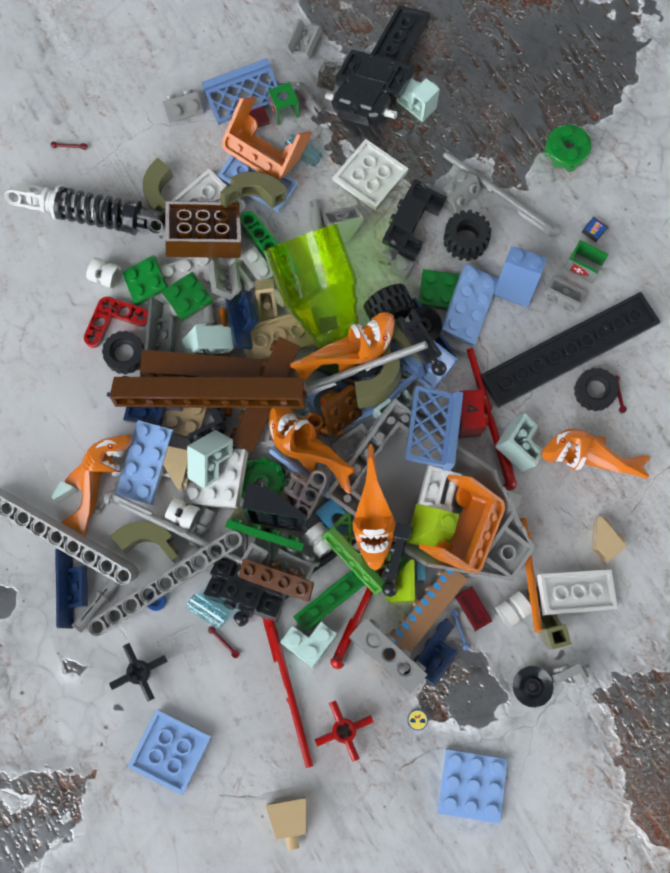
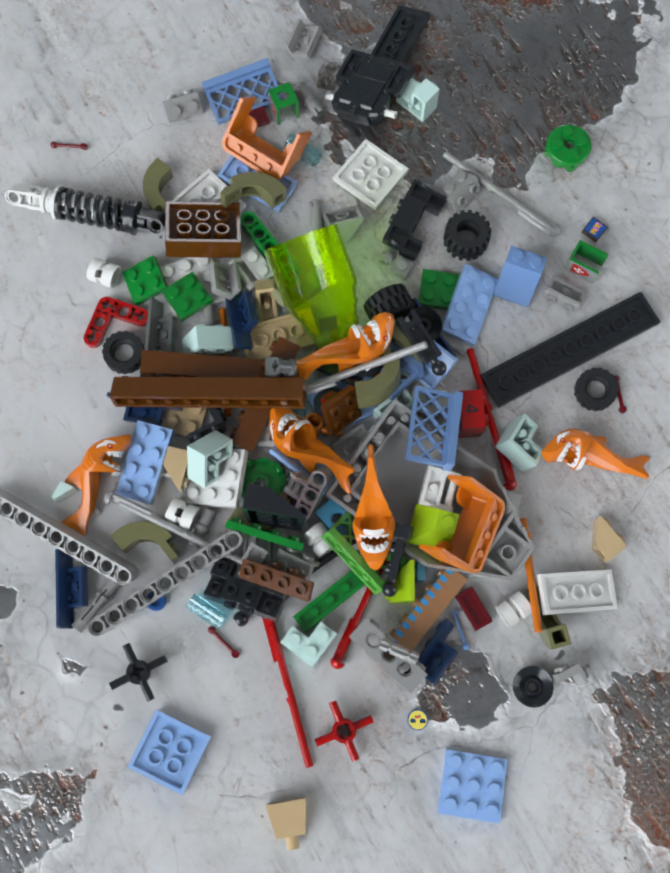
(279, 367): none -> dark grey piece
(399, 651): none -> light grey axle

